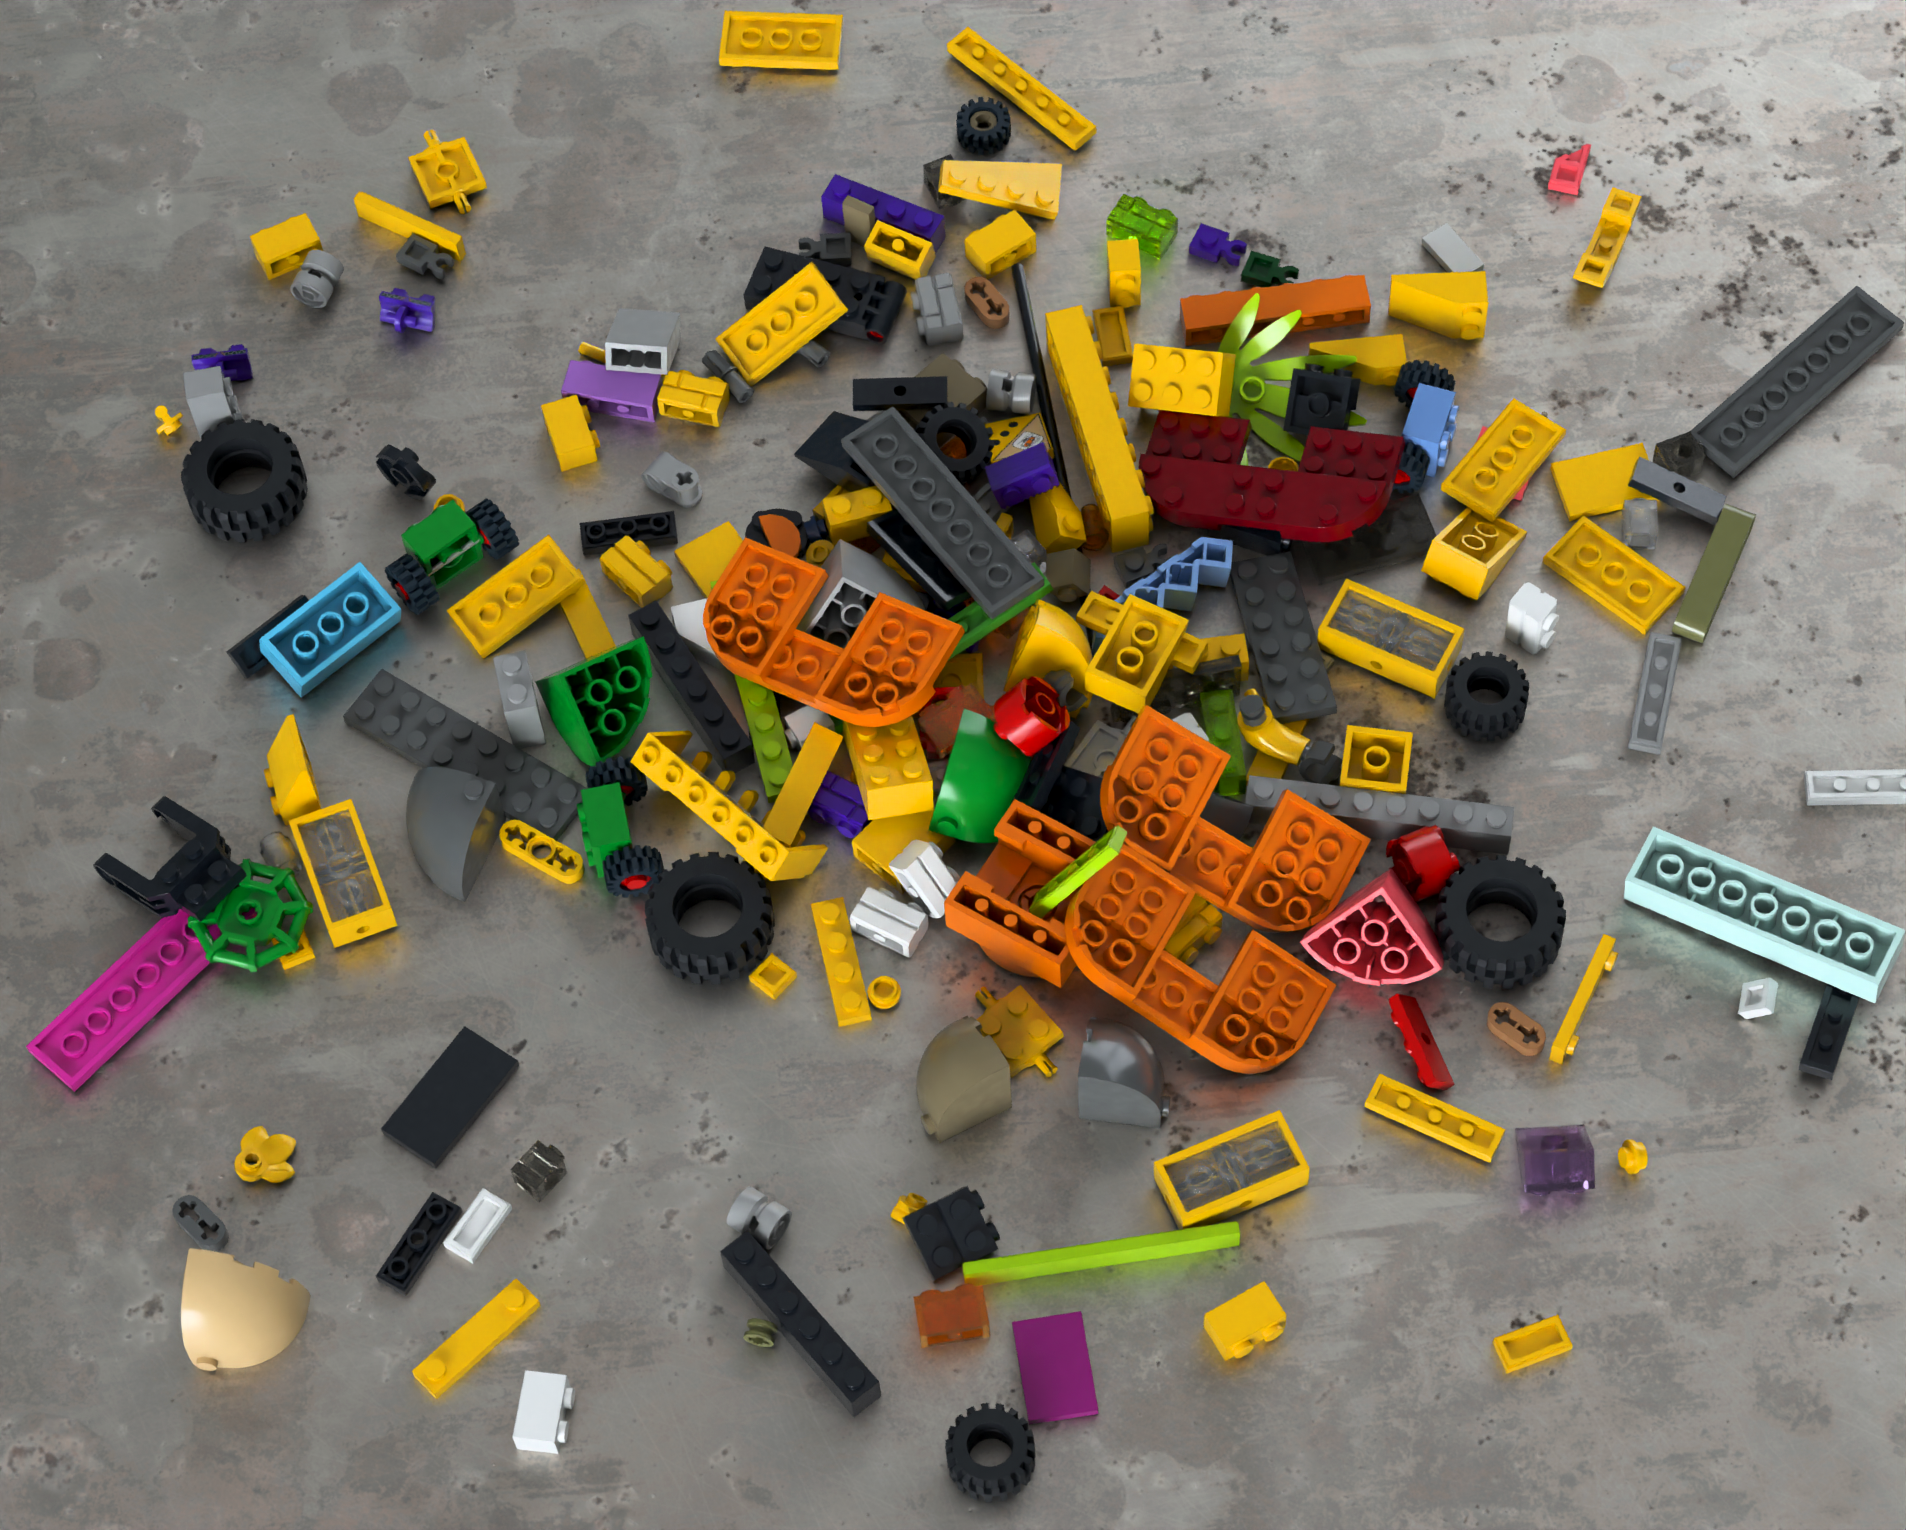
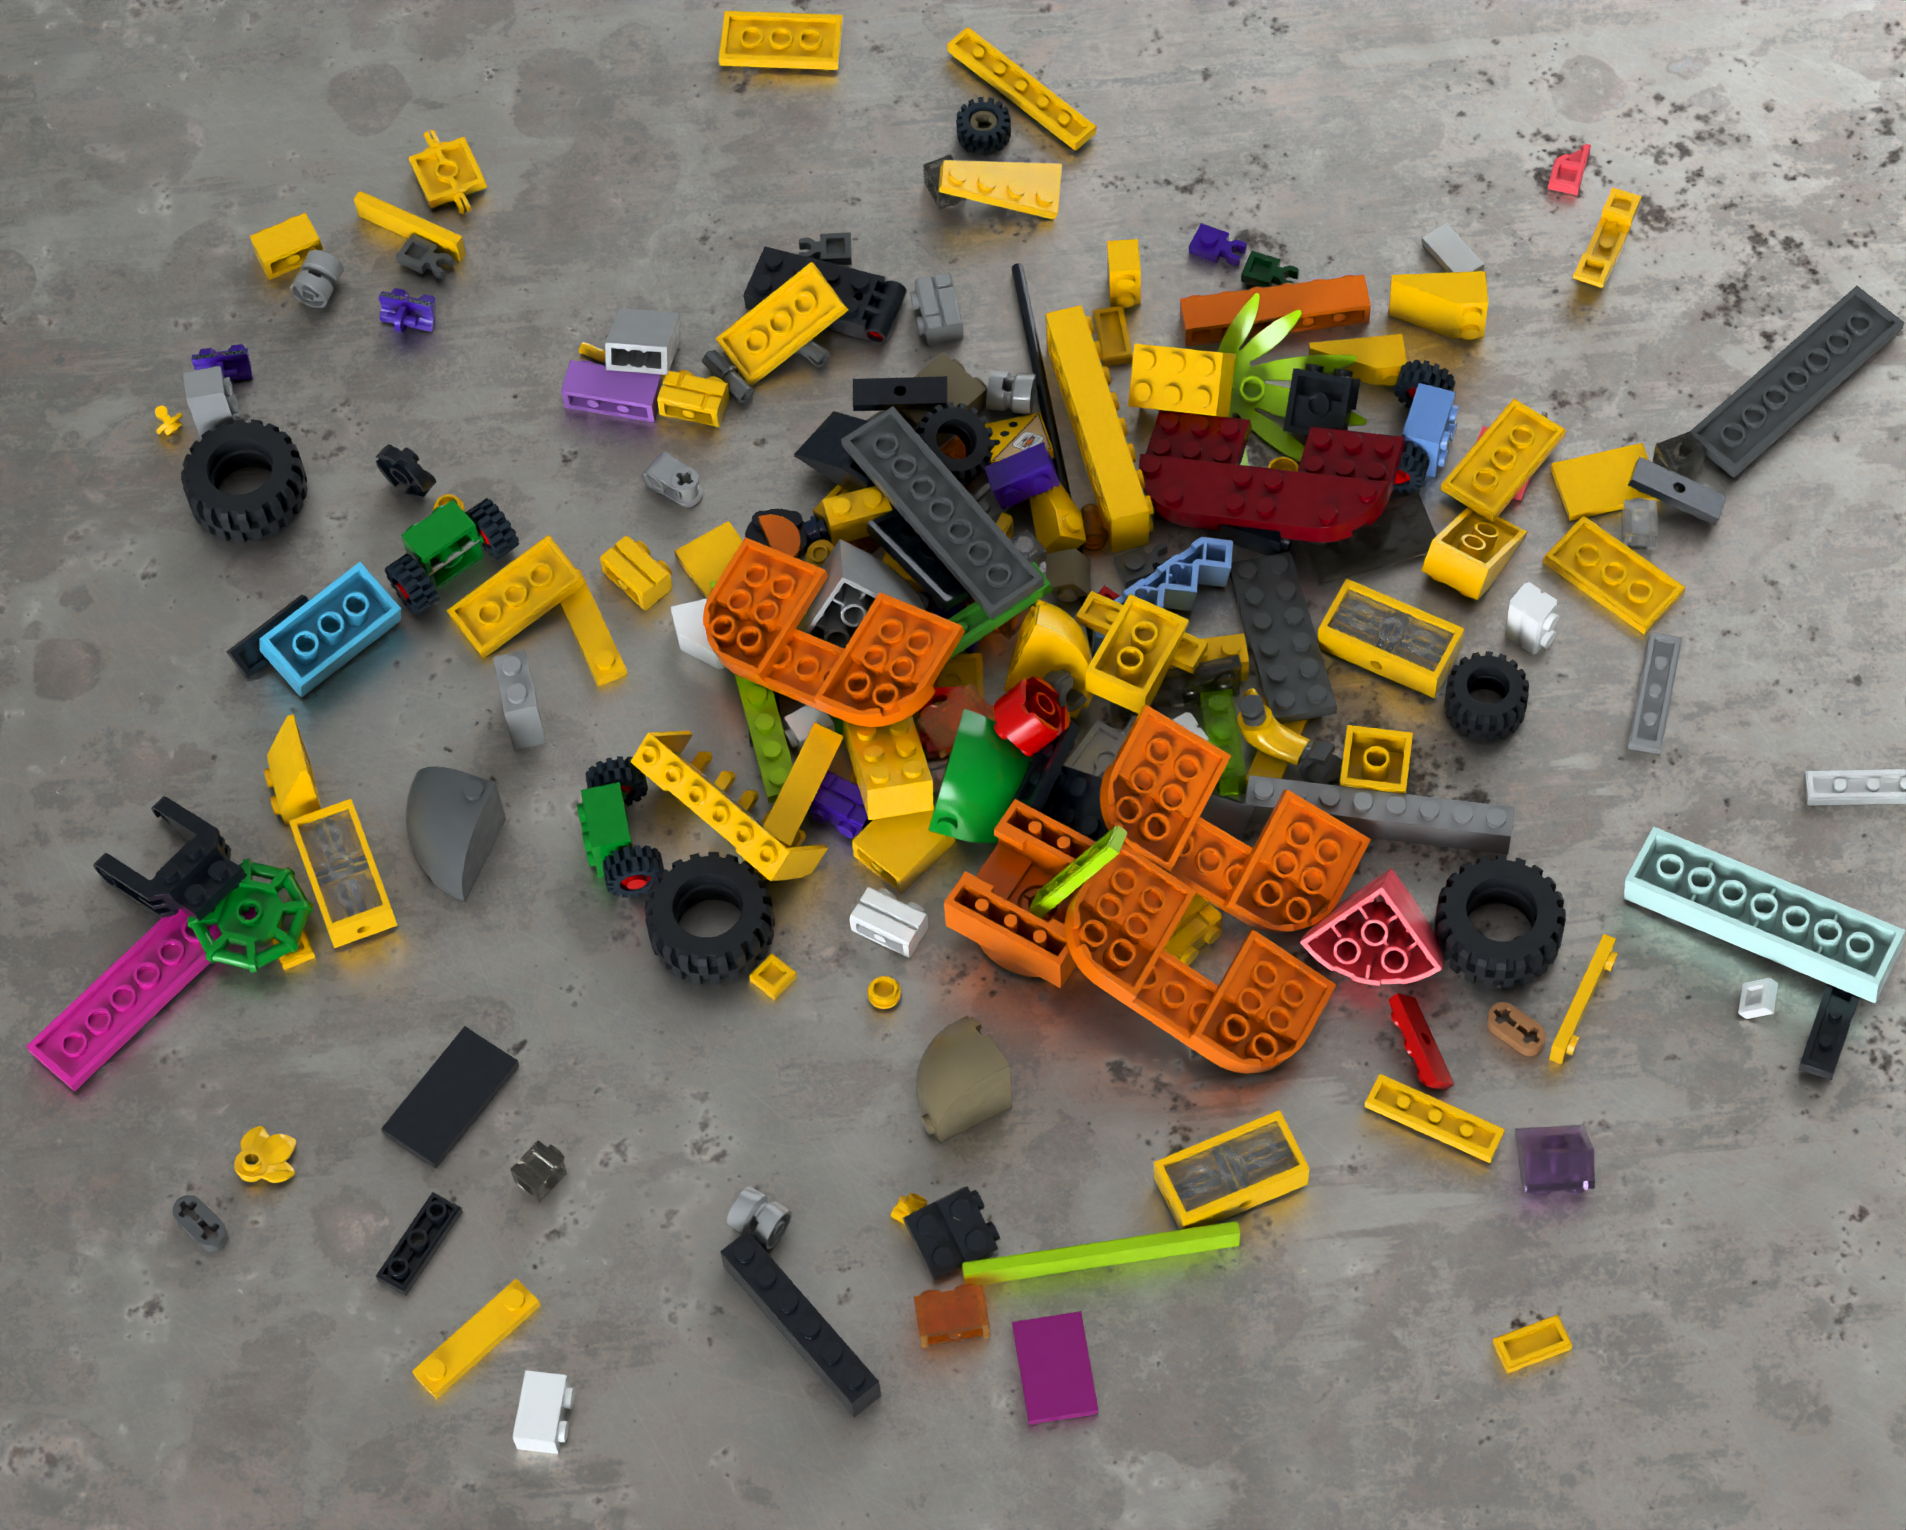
(237, 1311): tan brick -> none
(280, 852): clear brick -> none
(441, 737): dark grey plate -> none
(477, 1225): white tile -> none
(548, 864): yellow beam -> none
(569, 432): yellow brick -> none
(600, 700): green brick -> none
(651, 529): black tile -> none
(692, 689): black brick -> none
(760, 1332): olive bush -> none
(841, 961): yellow plate -> none
(858, 219): dark tan tile -> none
(887, 209): dark purple brick -> none
(899, 251): yellow brick -> none
(925, 876): white brick -> none
(982, 306): medium nougat beam -> none
(985, 1425): black tyre -> none
(1000, 244): yellow brick -> none
(1019, 1029): yellow plate -> none
(1120, 1076): dark grey brick -> none
(1138, 220): clear neon green brick -> none
(1245, 1321): yellow brick -> none
(1422, 861): red brick -> none
(1632, 1156): yellow plate -> none
(1713, 573): olive beam -> none

